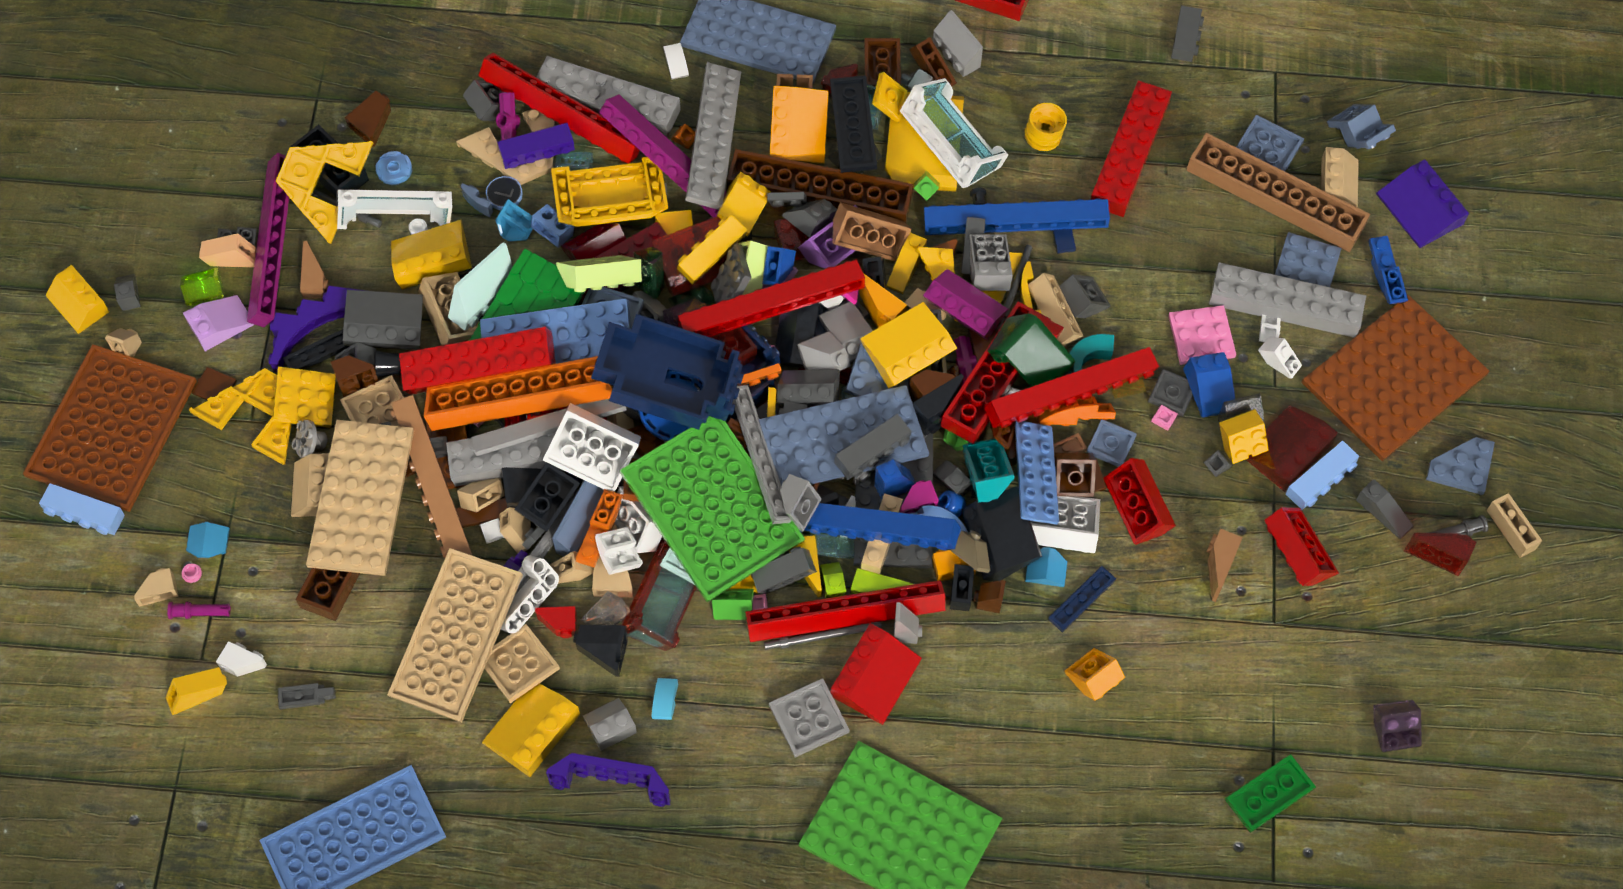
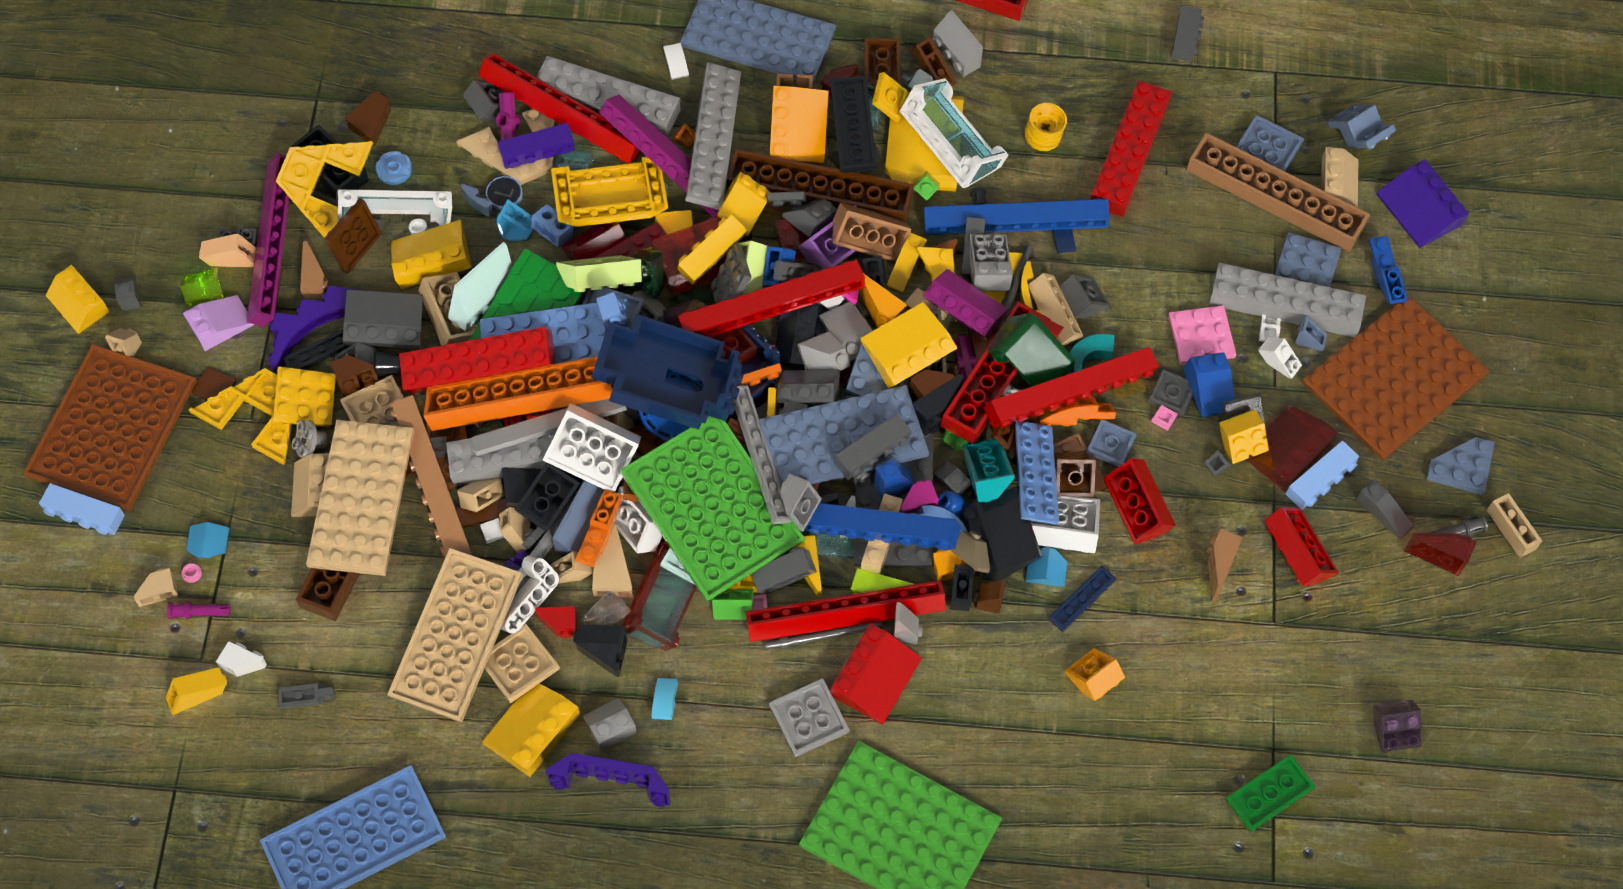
(353, 235): none -> reddish brown plate
(613, 309): none -> medium blue brick
(618, 550): white slope -> none
(787, 270): none -> dark grey tile
(833, 580): lime slope -> none
(1310, 335): none -> sand blue slope

